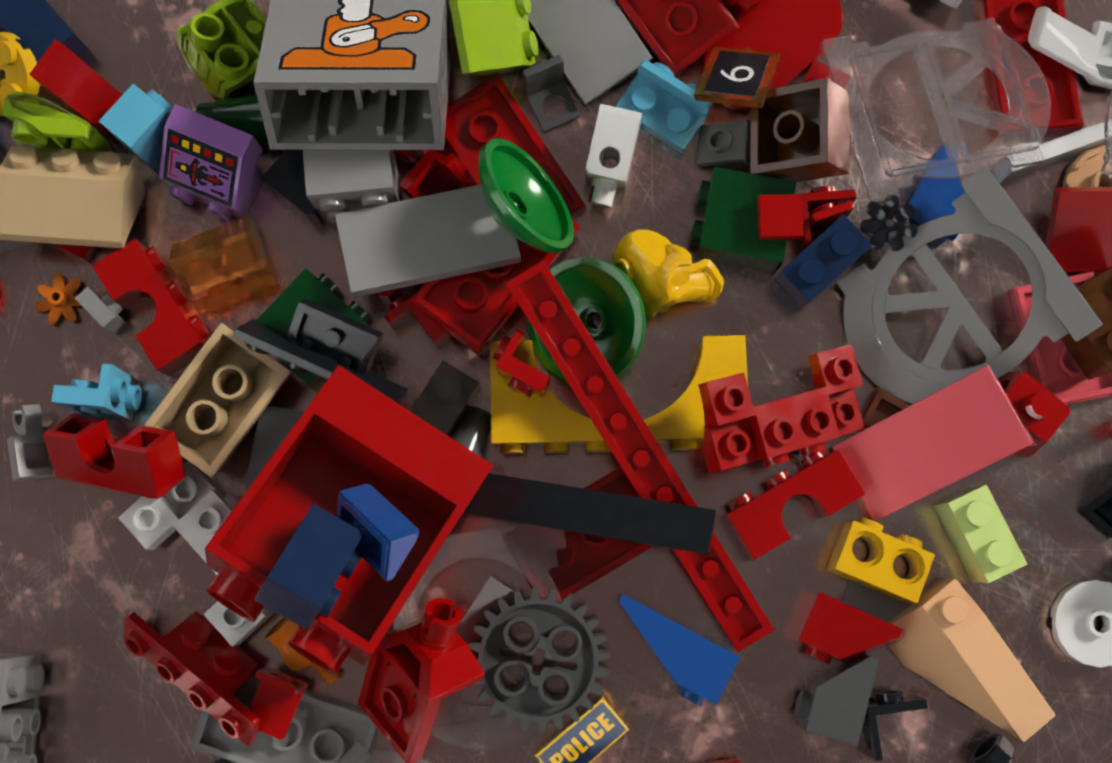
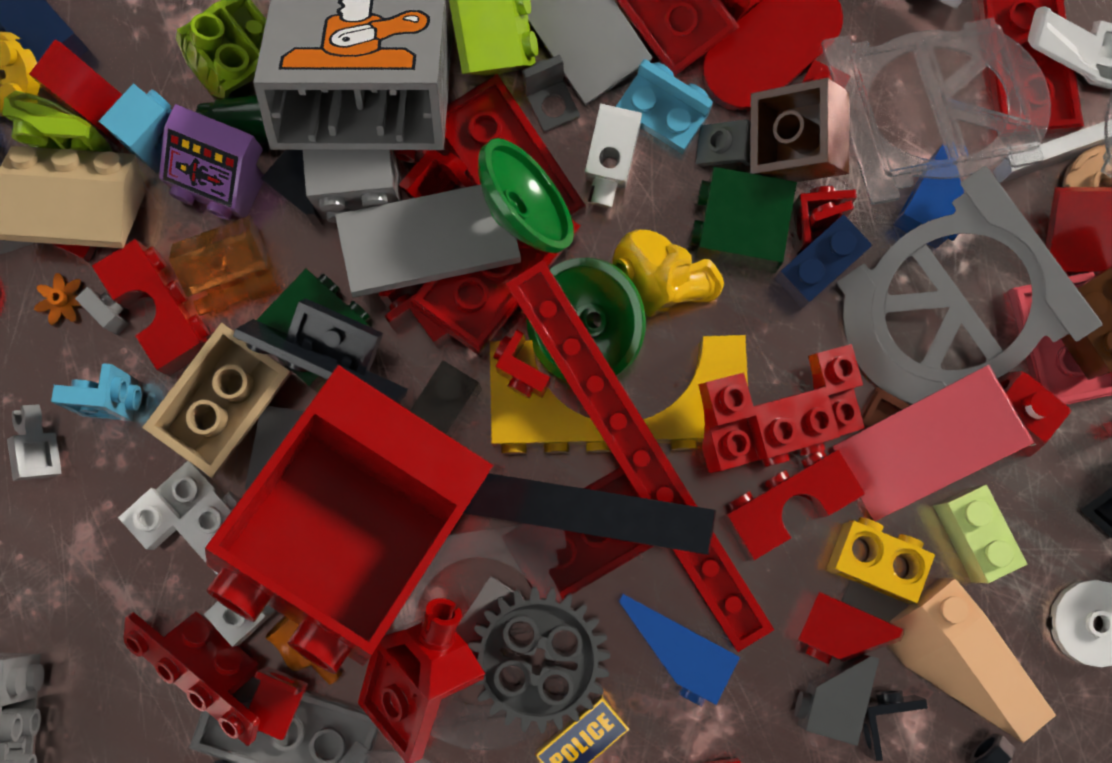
(140, 463): red arch -> none
(310, 566): dark blue brick -> none
(386, 530): blue slope -> none
(473, 430): dark grey cone -> none
(737, 77): piece -> none
(780, 217): red tile -> none
(878, 223): black plant -> none

